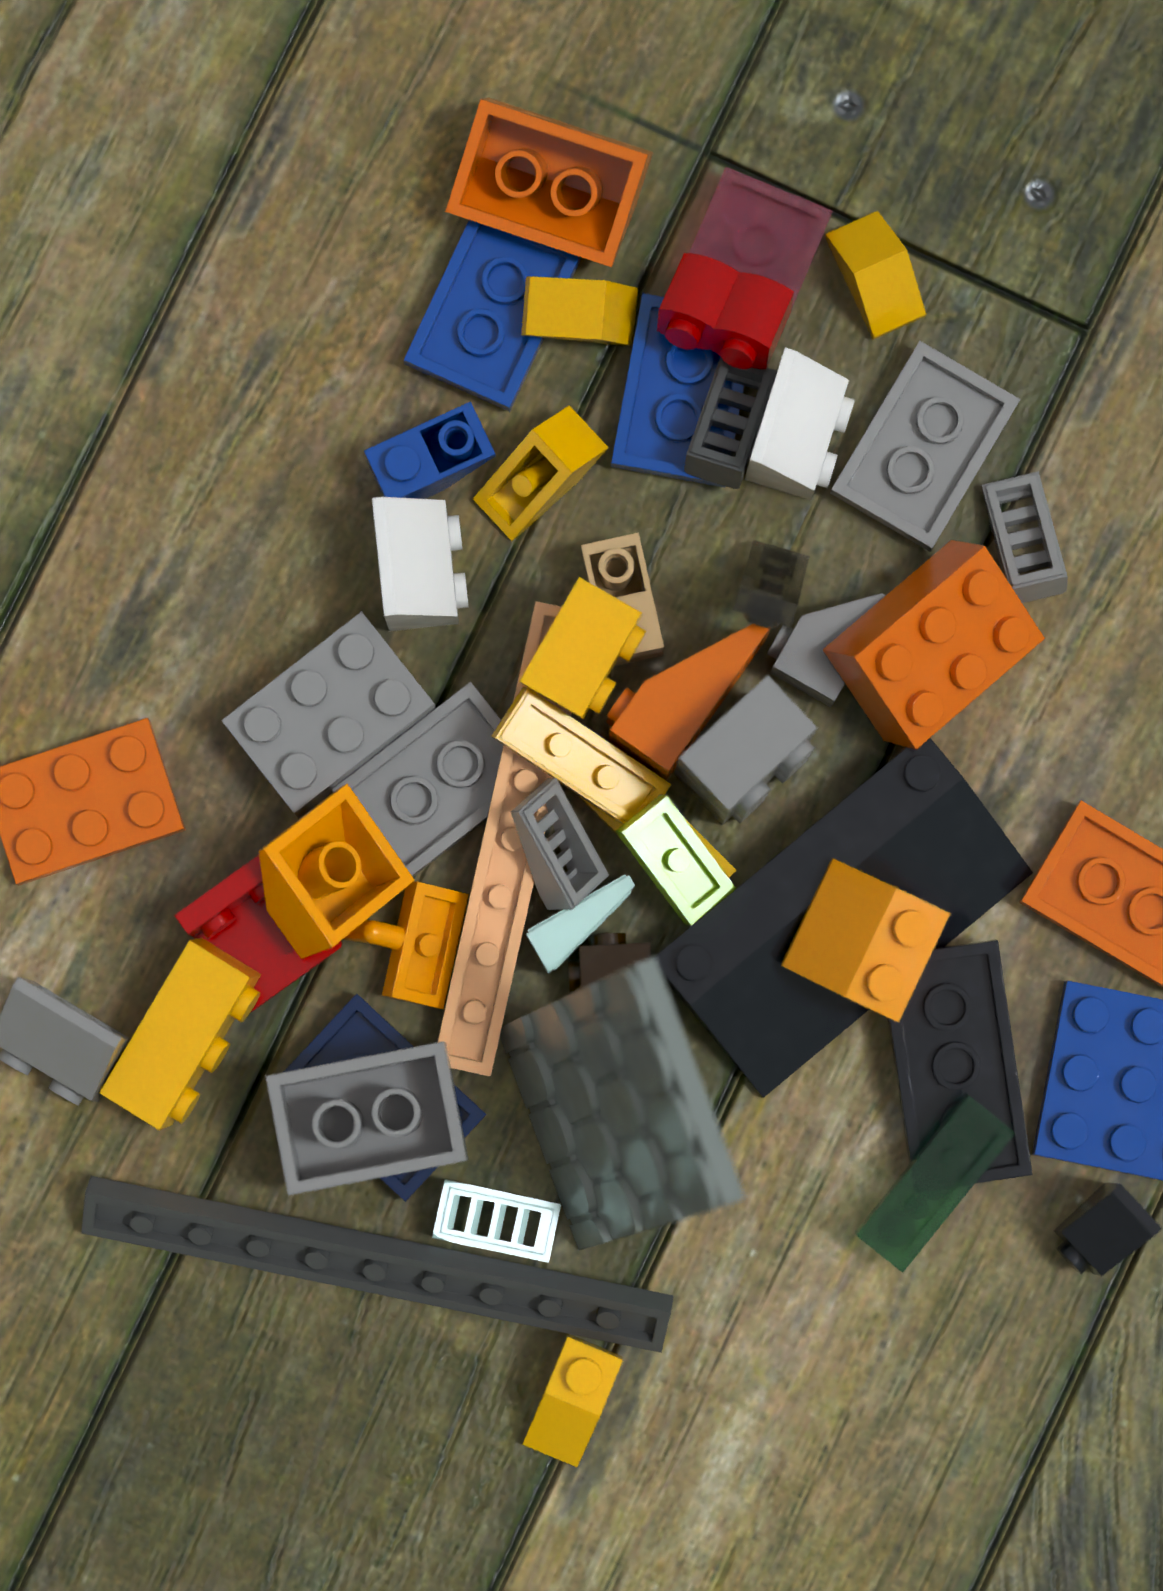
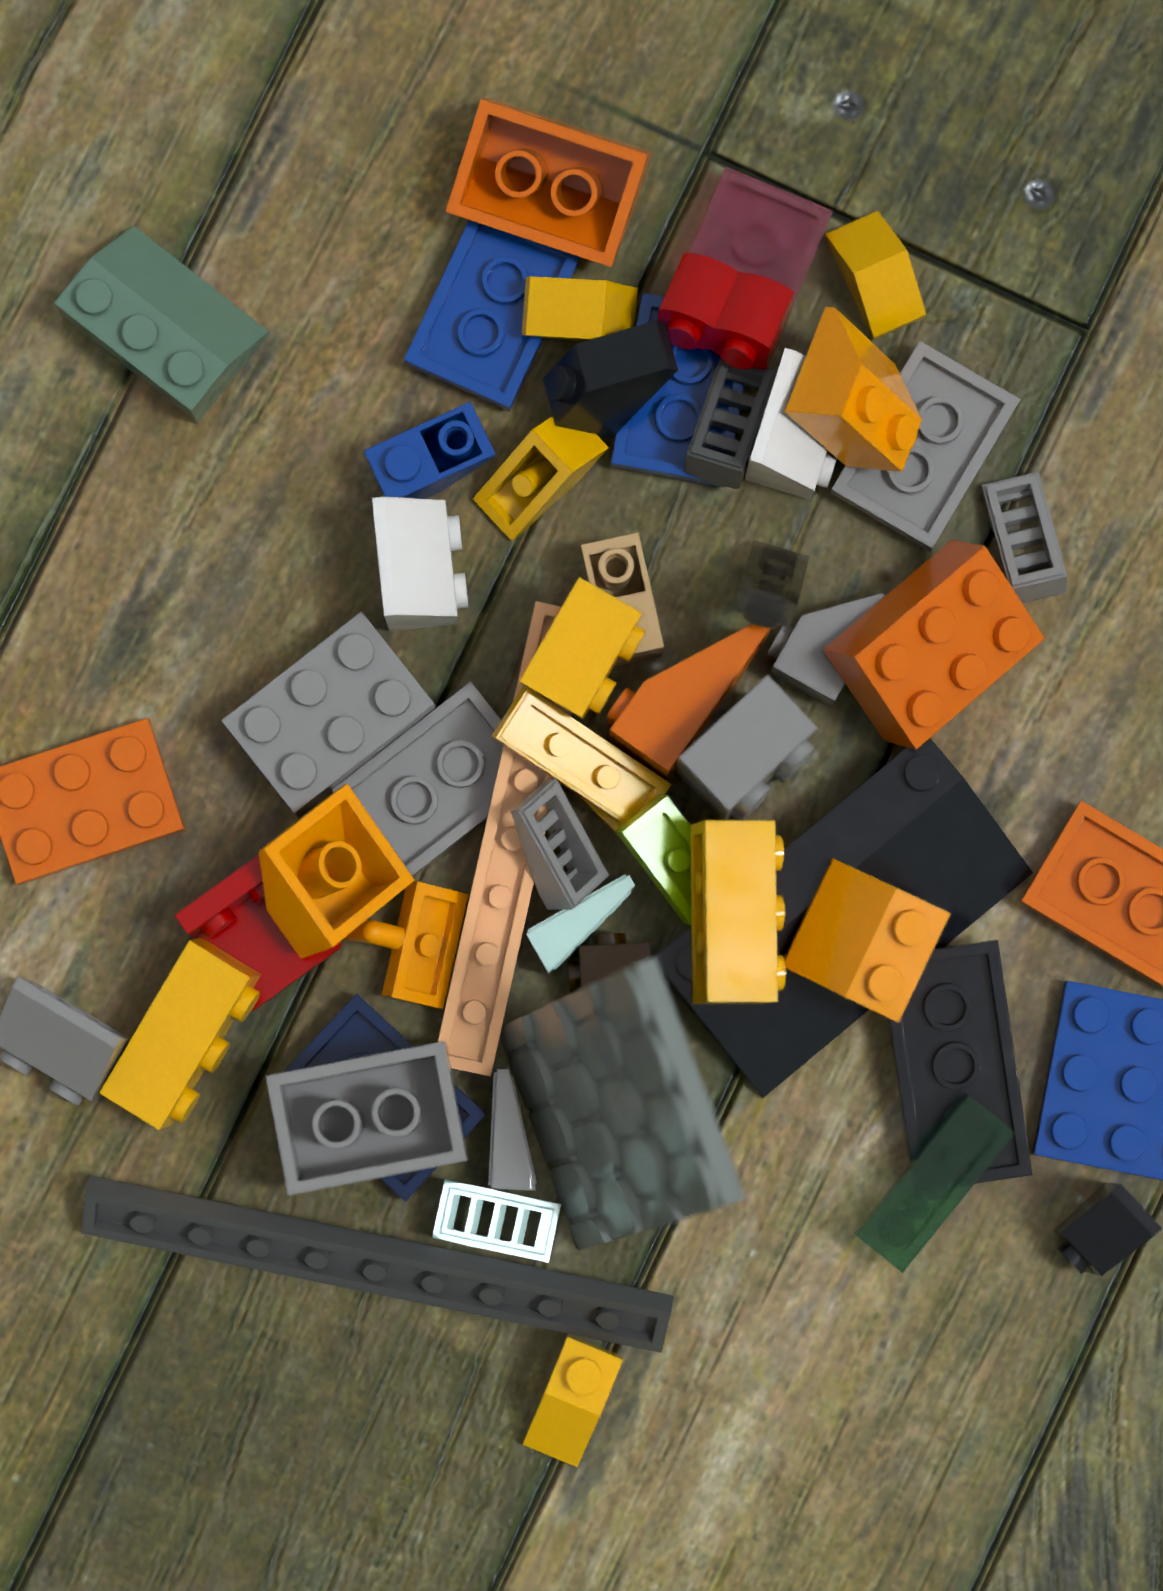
(161, 321): none -> sand green slope
(509, 1150): none -> light grey slope
(610, 378): none -> black slope
(736, 912): none -> yellow brick
(854, 398): none -> light orange slope

